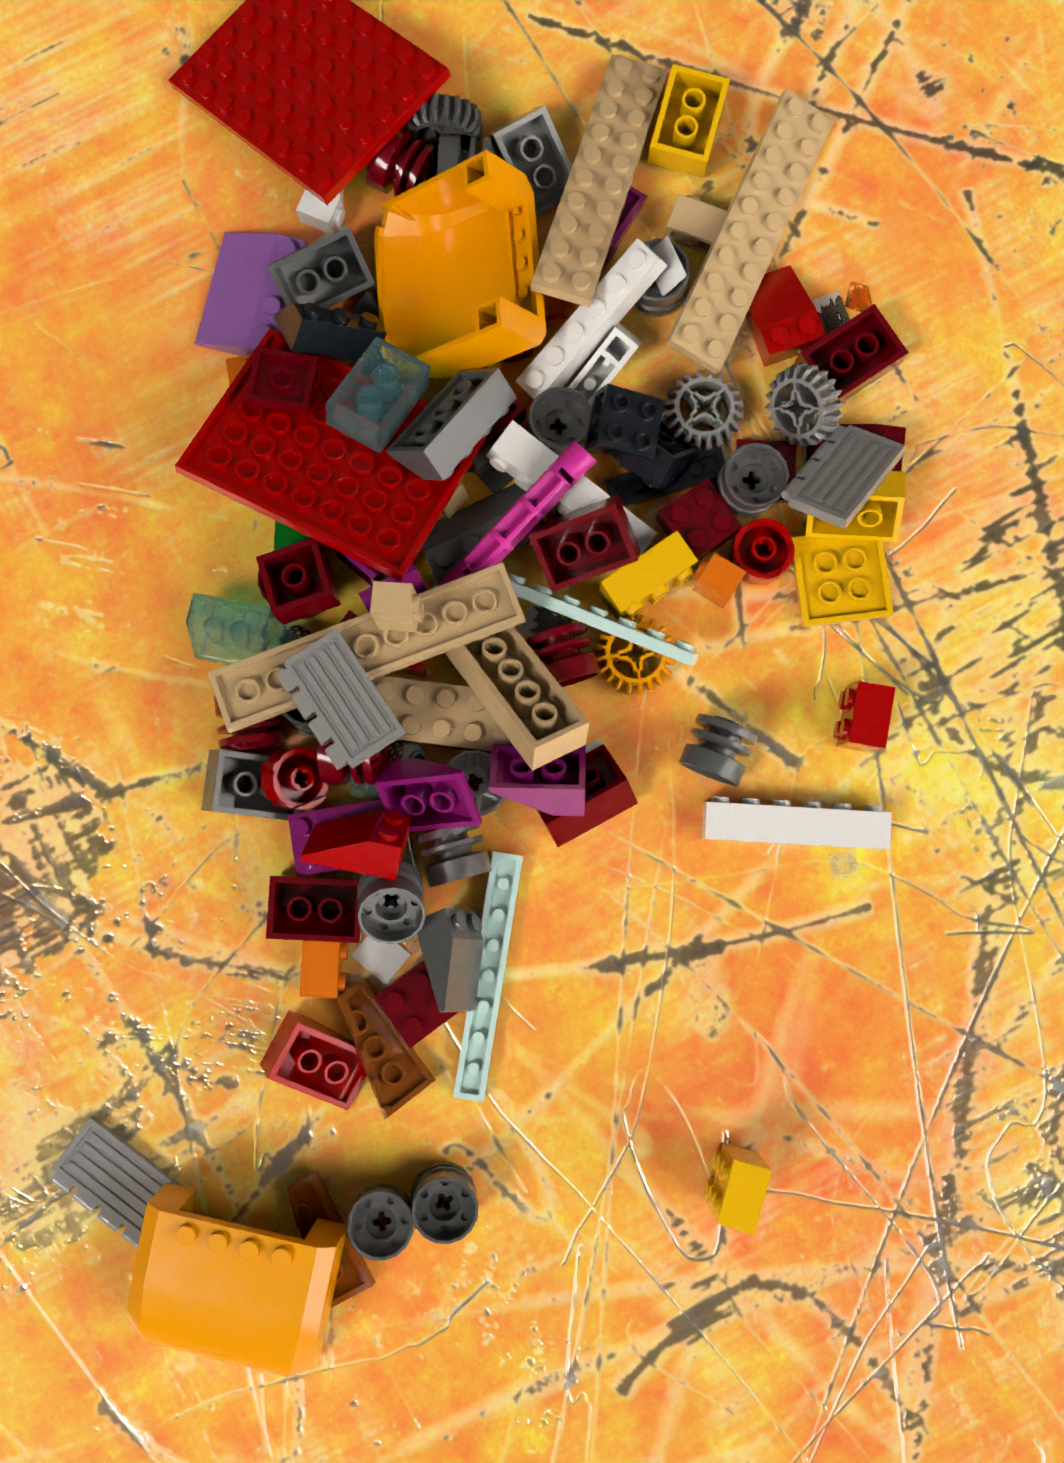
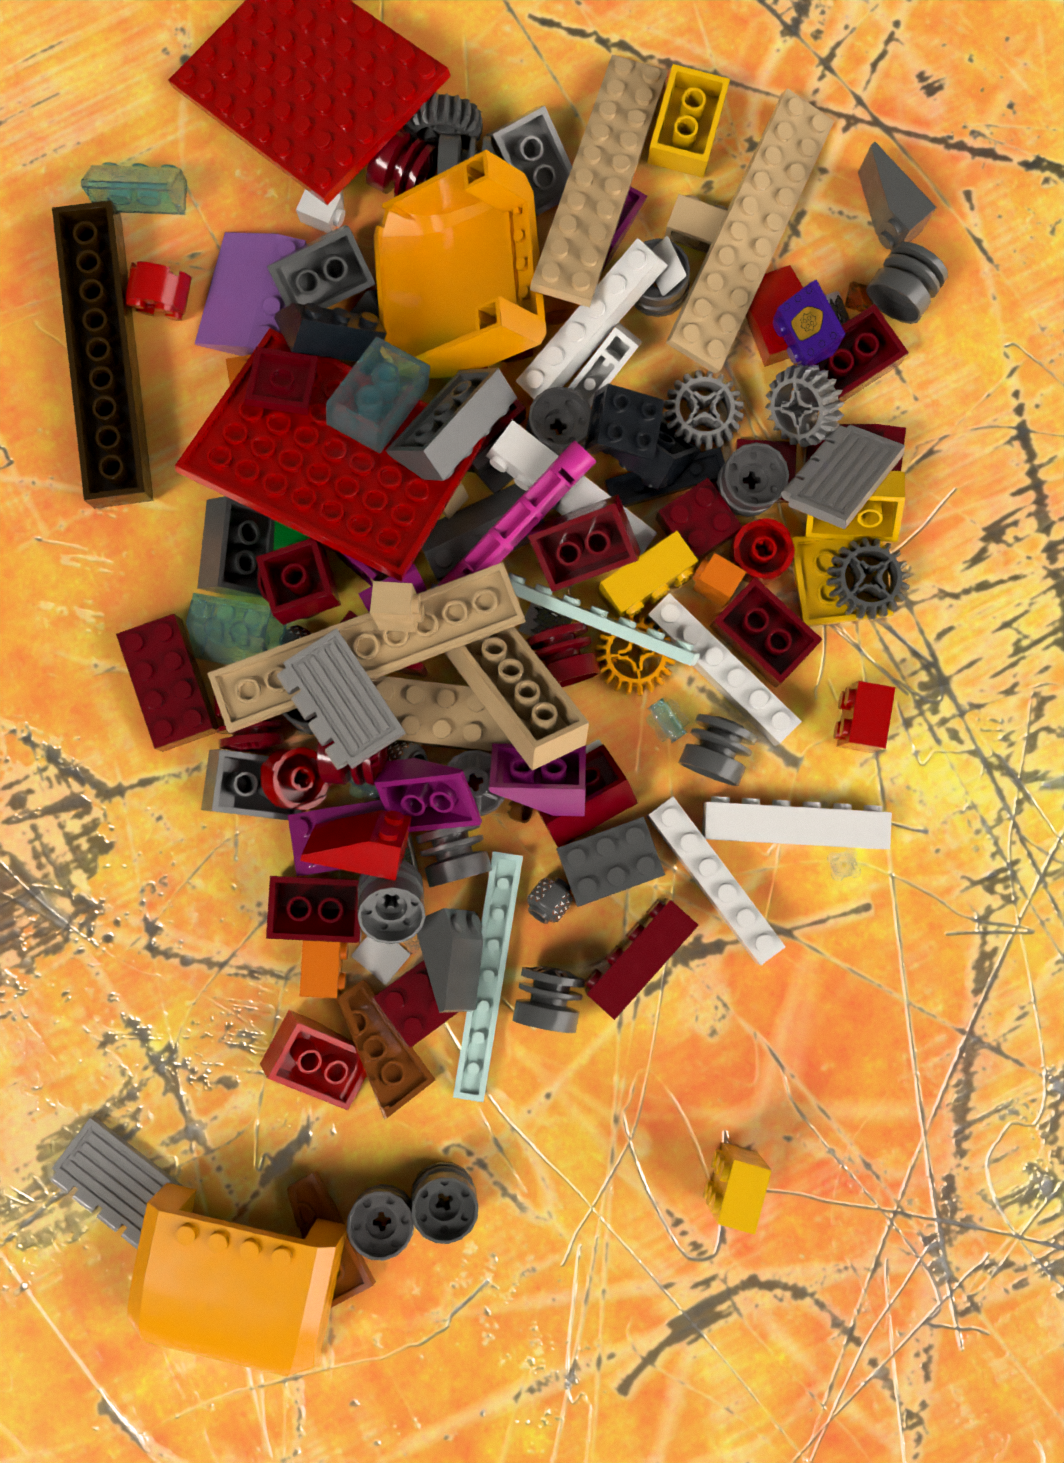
(102, 355): none -> dark brown brick
(138, 188): none -> clear light blue slope
(156, 288): none -> red brick
(167, 682): none -> dark red brick
(230, 547): none -> dark grey slope
(519, 812): none -> reddish brown hinge
(548, 1001): none -> dark grey wheel
(549, 900): none -> dark grey head
(610, 861): none -> dark grey brick
(640, 957): none -> dark red brick
(667, 720): none -> clear light blue piece
(715, 881): none -> white brick
(726, 672): none -> white brick
(765, 632): none -> dark red brick
(808, 326): none -> dark purple slope
(876, 587): none -> dark grey gear
(893, 200): none -> dark grey slope
(907, 282): none -> dark grey wheel

